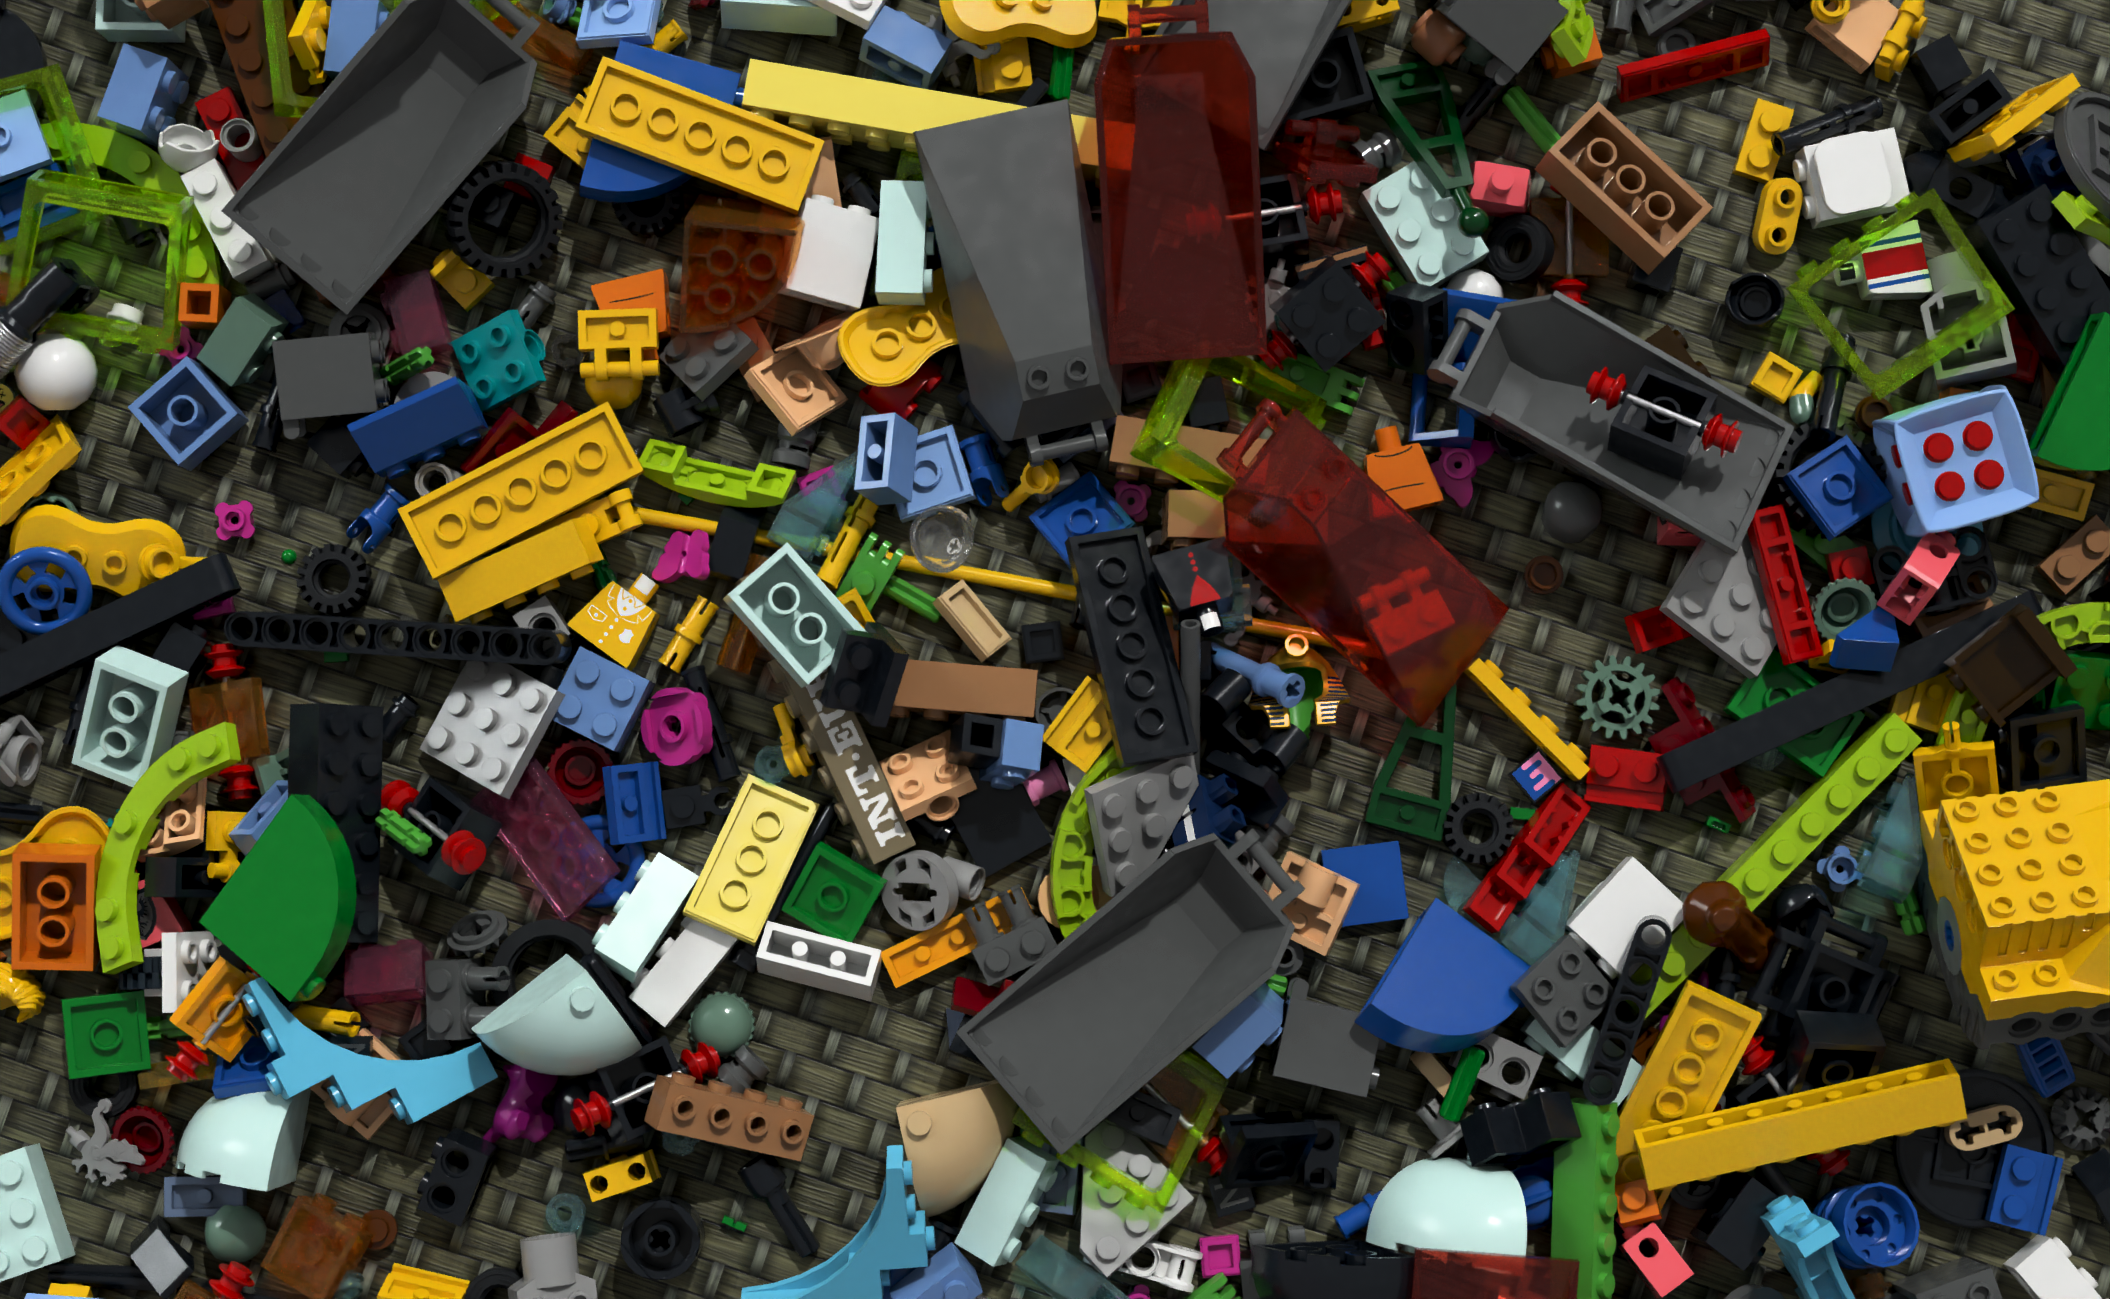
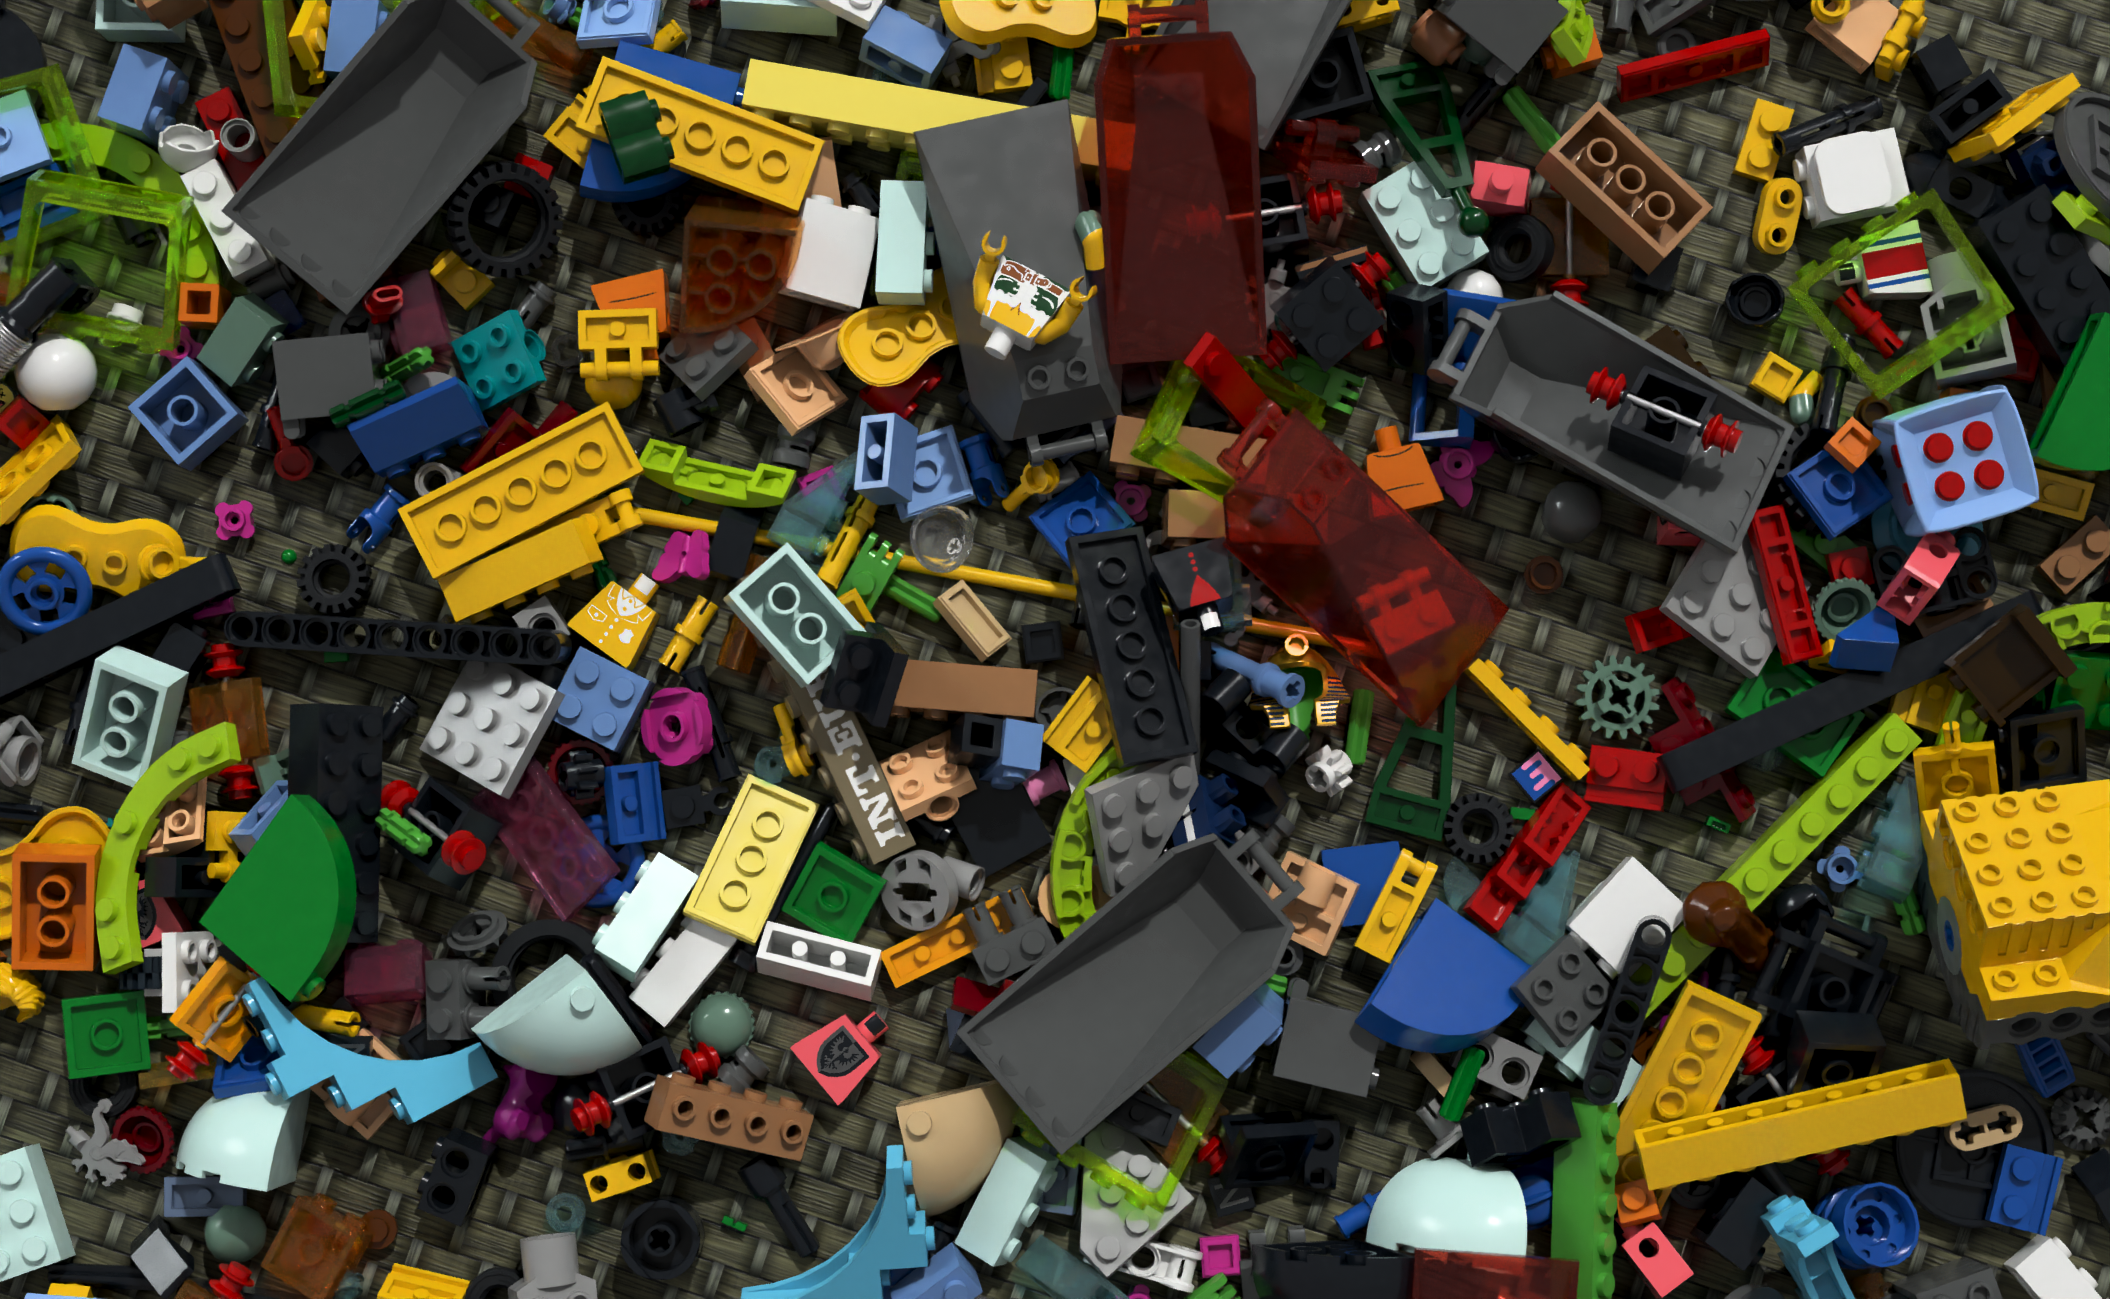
(292, 459): none -> red plate
(367, 403): none -> dark green axle
(382, 303): none -> red piece
(581, 774): none -> black gear
(635, 136): none -> dark green brick
(841, 1053): none -> torso
(1020, 303): none -> torso
(1089, 230): none -> arm
(1226, 381): none -> red plate
(1328, 770): none -> white gear
(1359, 725): none -> bright green axle
(1395, 907): none -> yellow plate
(1852, 445): none -> orange plate
(1868, 322): none -> red pin

